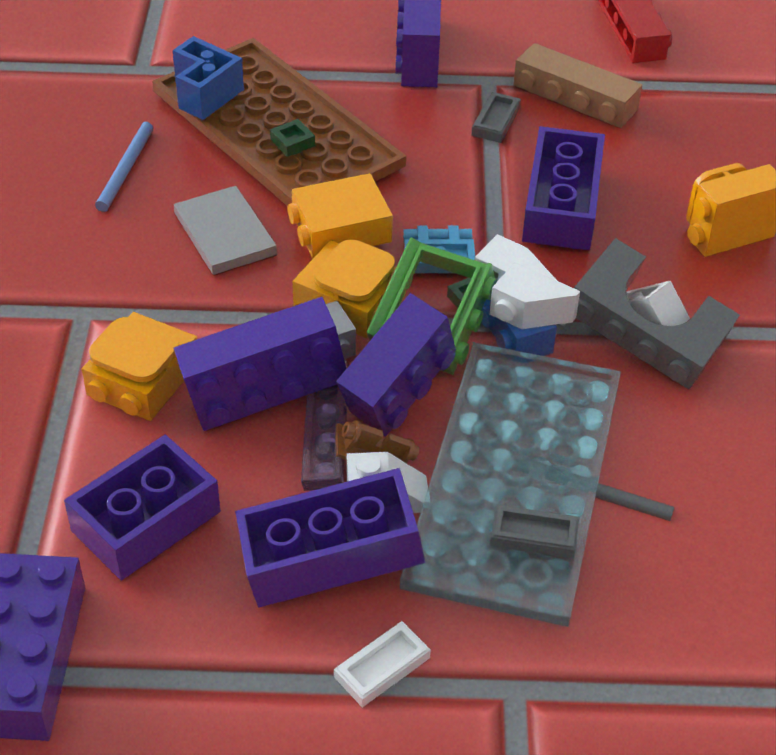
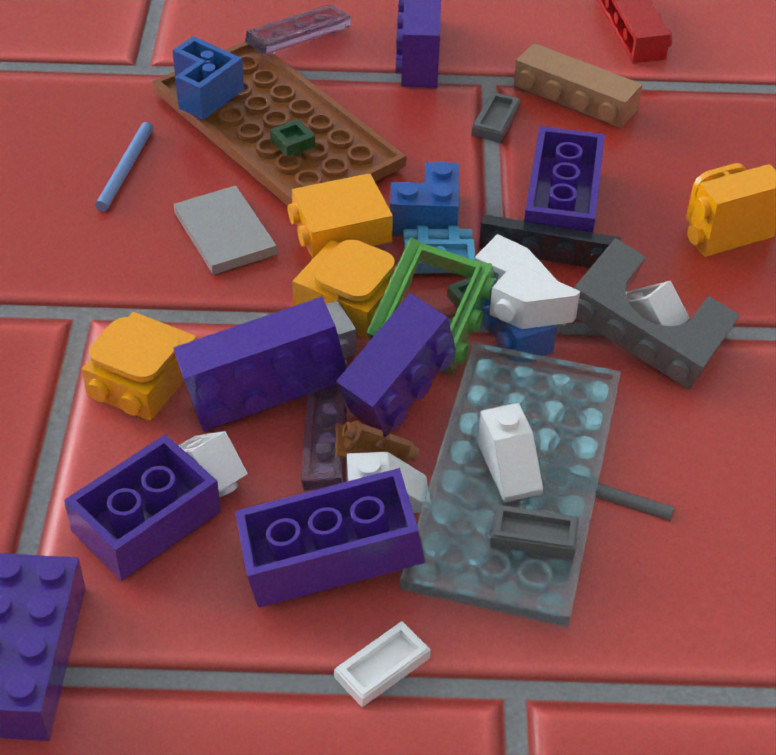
(218, 458): none -> white slope
(297, 29): none -> clear purple plate
(427, 203): none -> blue brick
(510, 452): none -> white slope
(547, 241): none -> black plate

